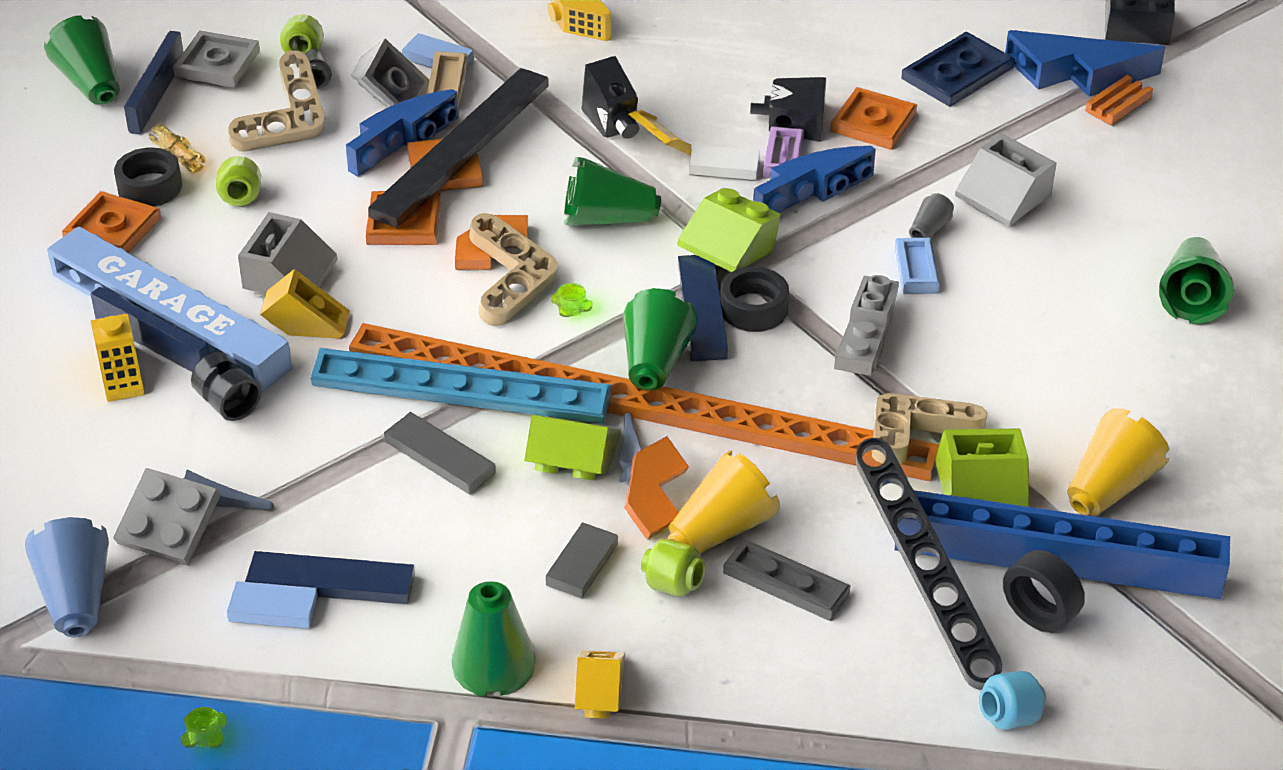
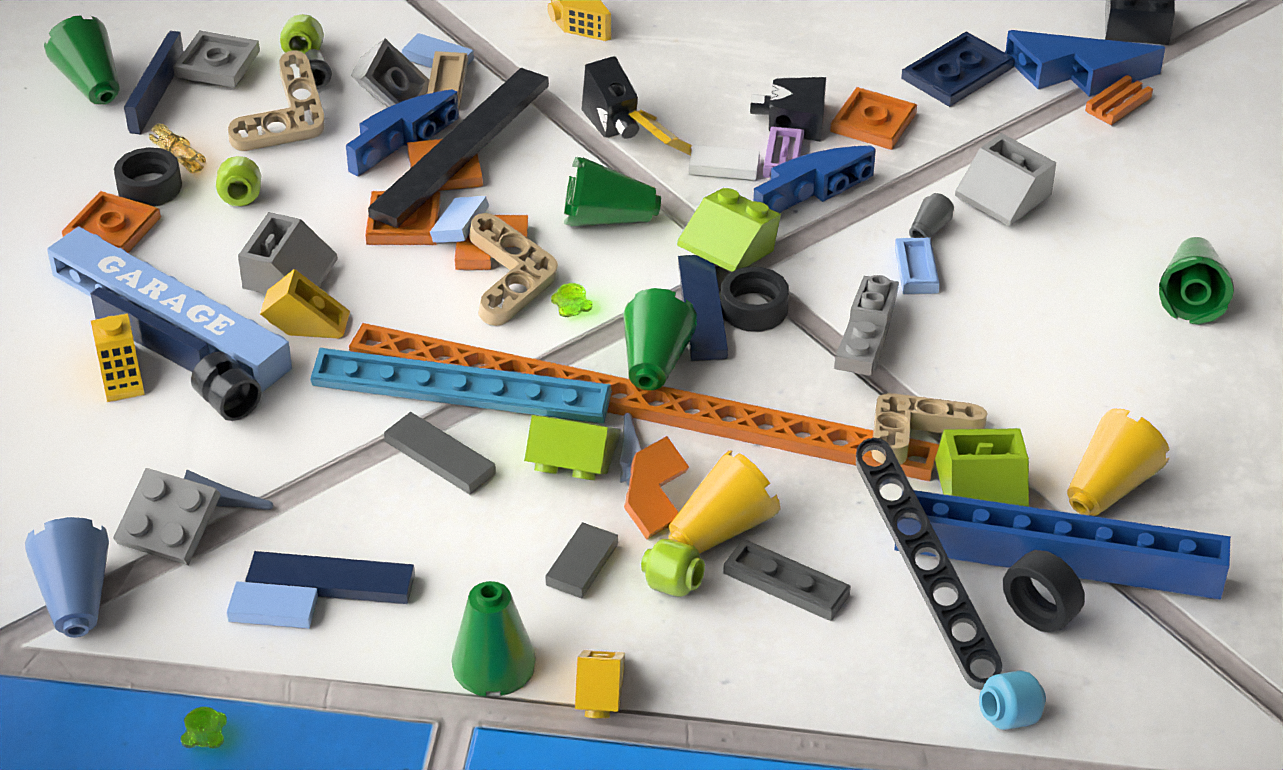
(456, 220): none -> light blue tile

